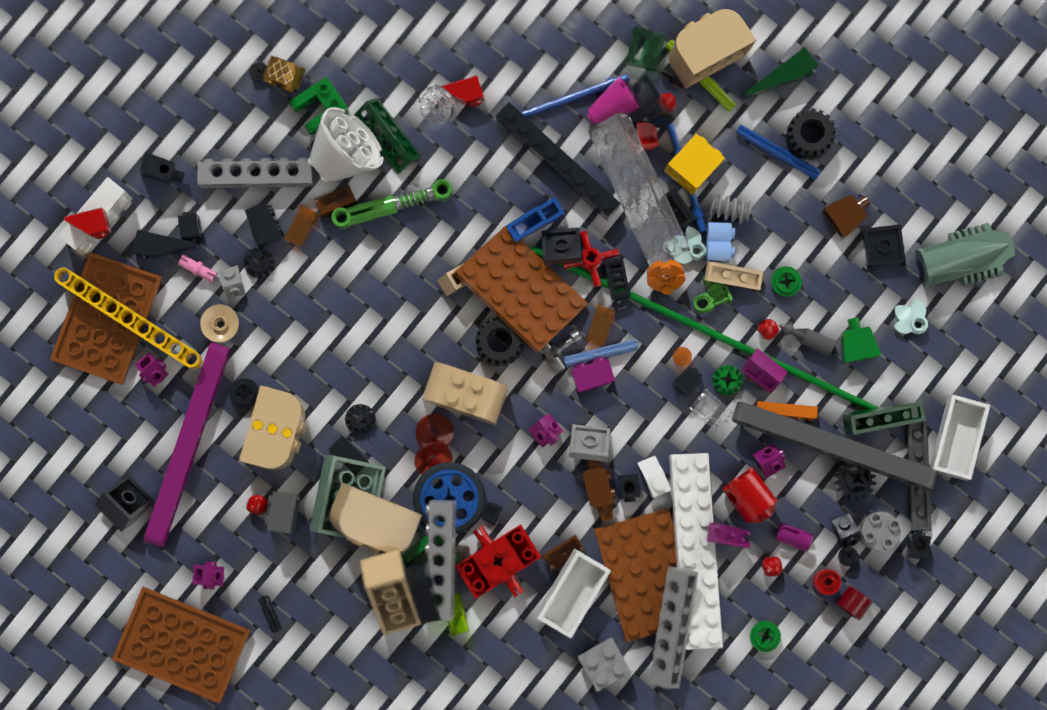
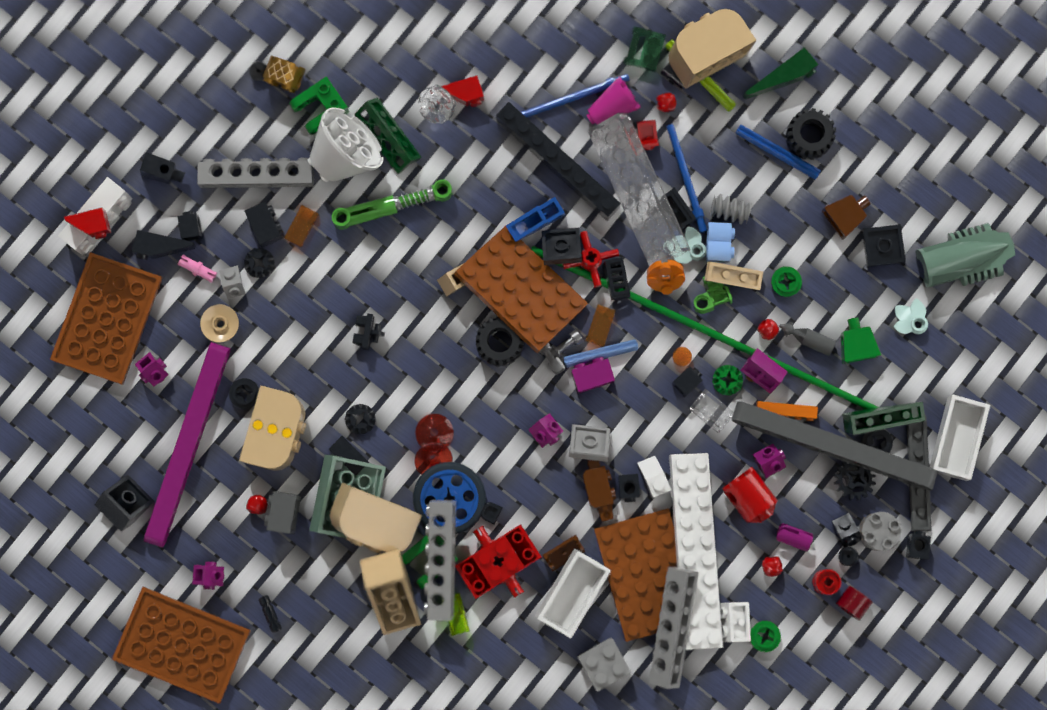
(120, 314): yellow beam -> none
(337, 199): reddish brown hinge -> none
(367, 323): none -> black hips
(423, 592): black slope -> none
(465, 393): tan brick -> none
(651, 102): black slope -> none
(694, 164): yellow panel -> none
(727, 535): magenta hinge -> none
(735, 622): none -> white bracket
(886, 444): none -> black gear

